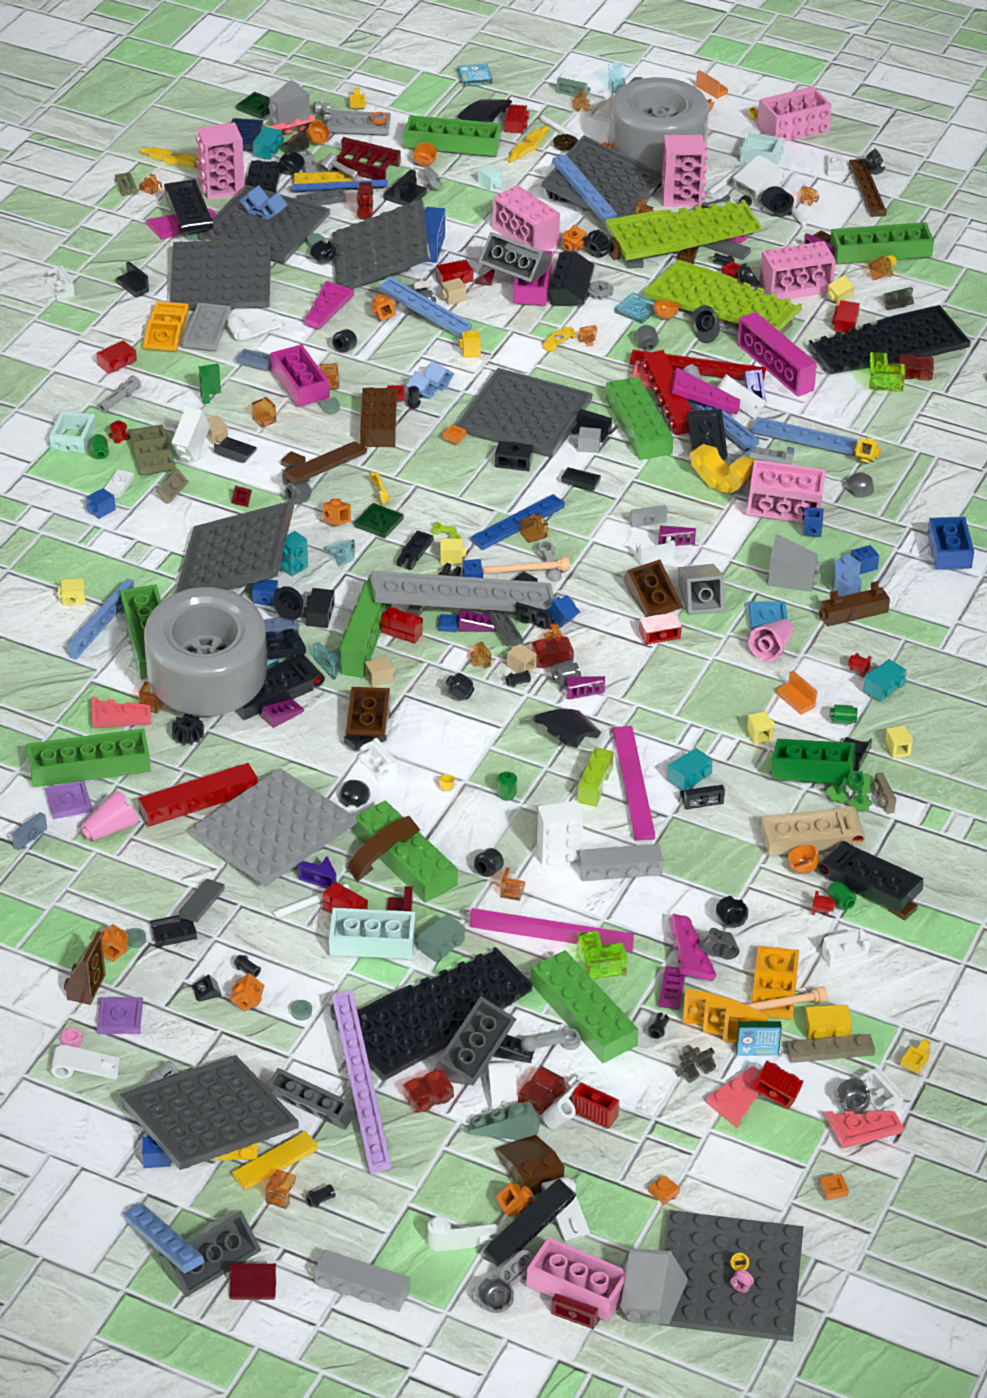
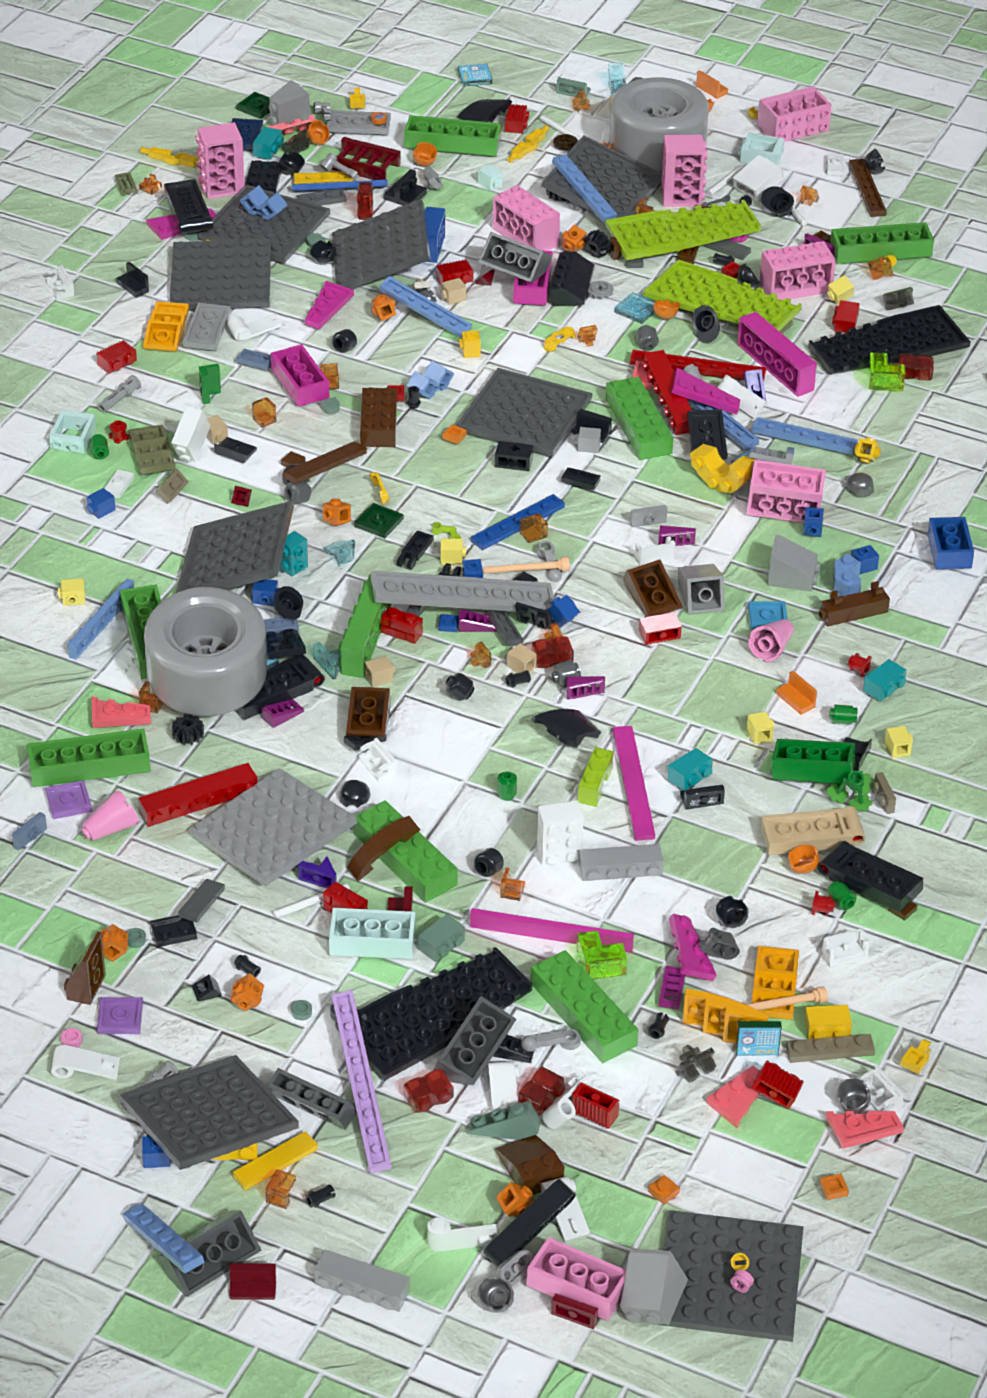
(310, 165): light grey slope -> none
(319, 607): black brick -> none
(446, 782): yellow hinge -> none

